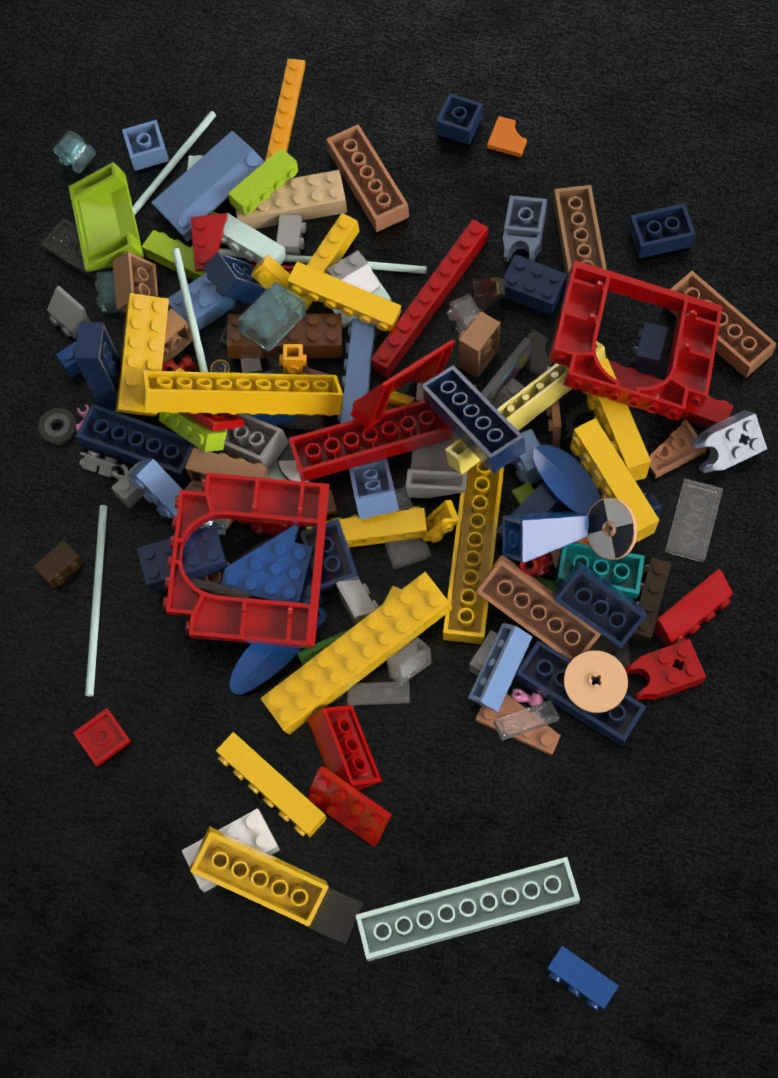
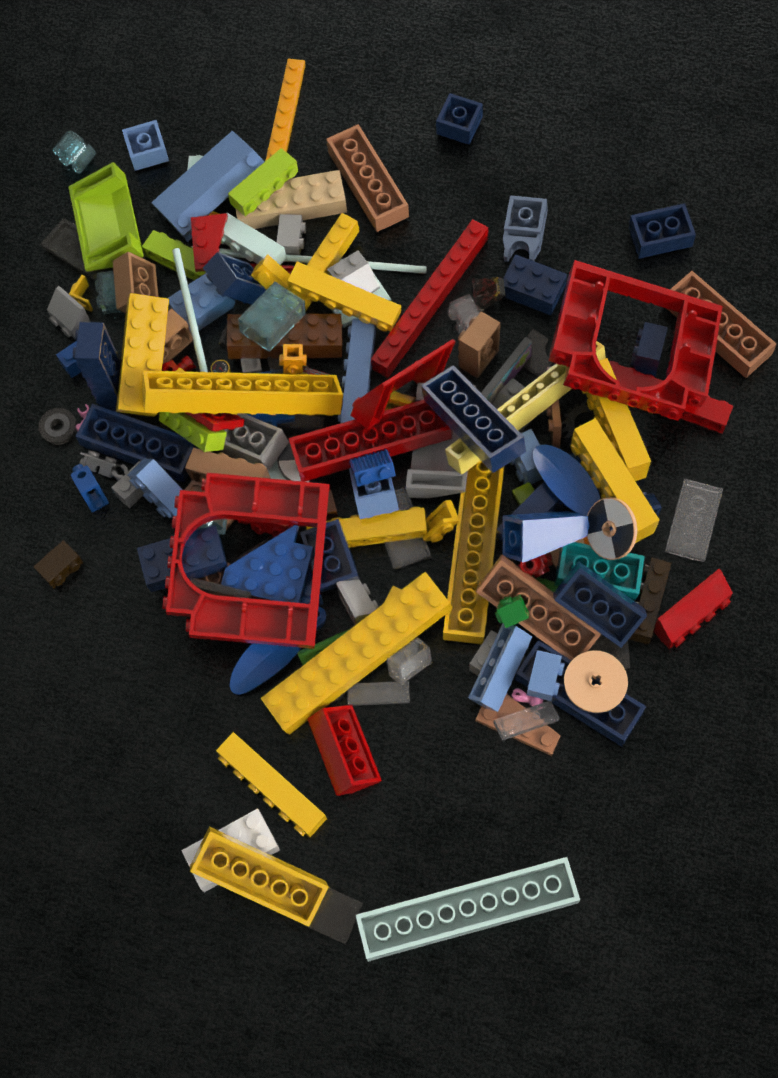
(78, 290): none -> yellow bracket
(85, 482): none -> blue torso
(96, 601): light aqua piece -> none
(102, 737): red plate -> none
(172, 163): light aqua piece -> none
(348, 806): red plate -> none
(372, 468): none -> blue brick
(506, 139): orange tile -> none
(511, 611): none -> green brick
(544, 675): none -> medium blue brick
(578, 227): medium nougat brick -> none
(581, 979): blue brick -> none
(660, 674): red brick -> none
(675, 451): nougat wing -> none
(731, 441): brick -> none

